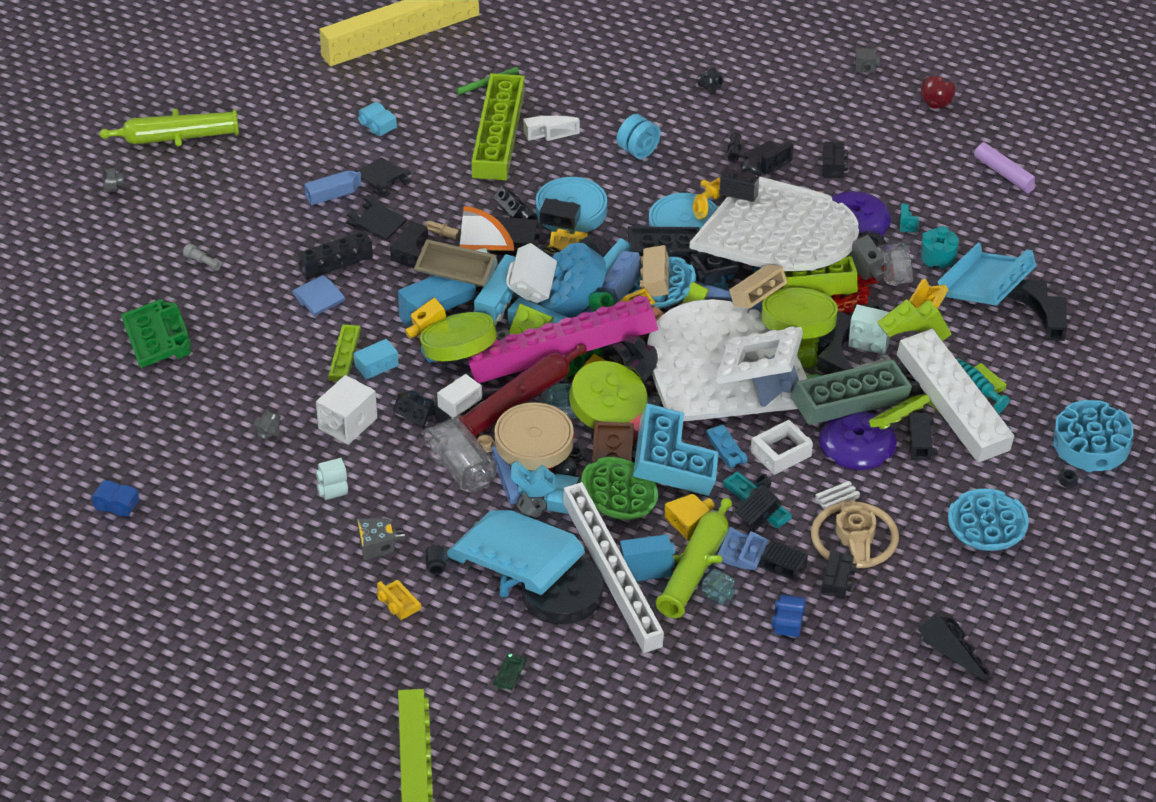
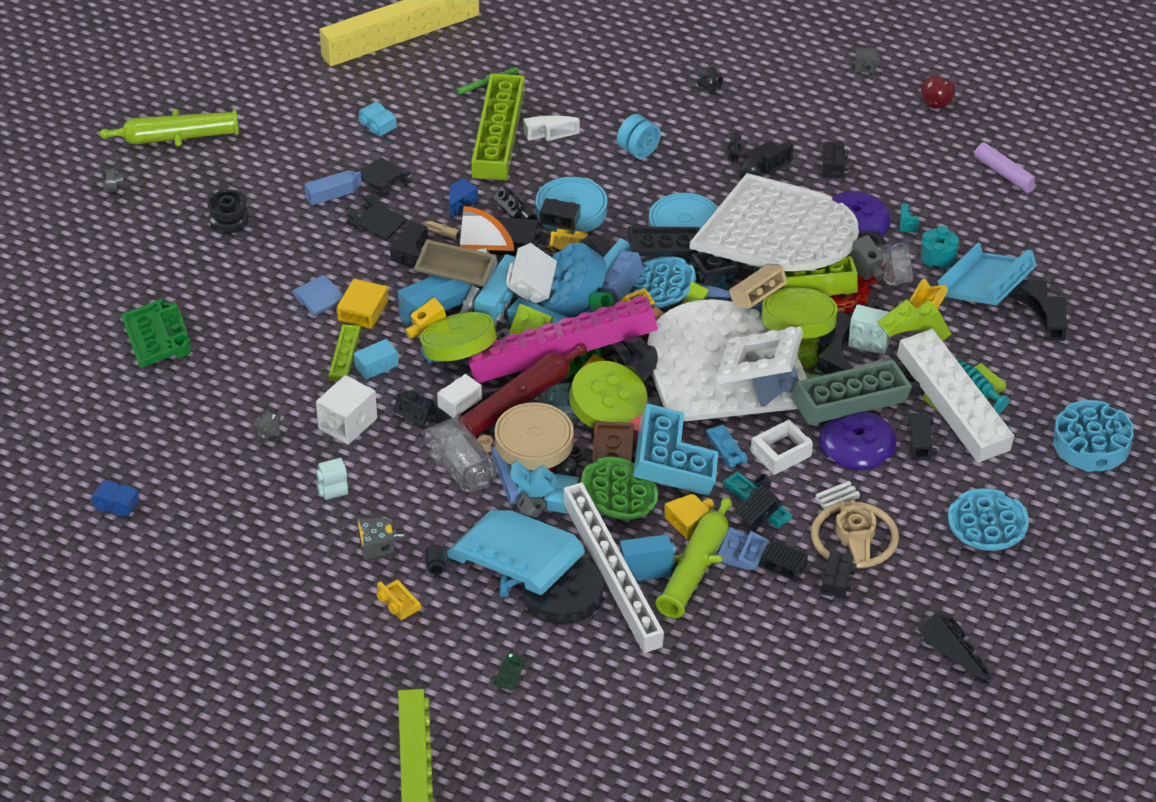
(192, 252): light grey piece -> none
(228, 211): none -> black wheel
(335, 255): black brick -> none
(362, 303): none -> yellow brick
(462, 194): none -> blue slope
(468, 303): none -> light grey pin
(655, 271): tan brick -> none
(700, 202): yellow piece -> none
(718, 586): clear light blue brick -> none
(739, 185): black brick -> none
(789, 615): blue brick -> none
(901, 410): lime plate -> none
(1068, 478): black plate -> none

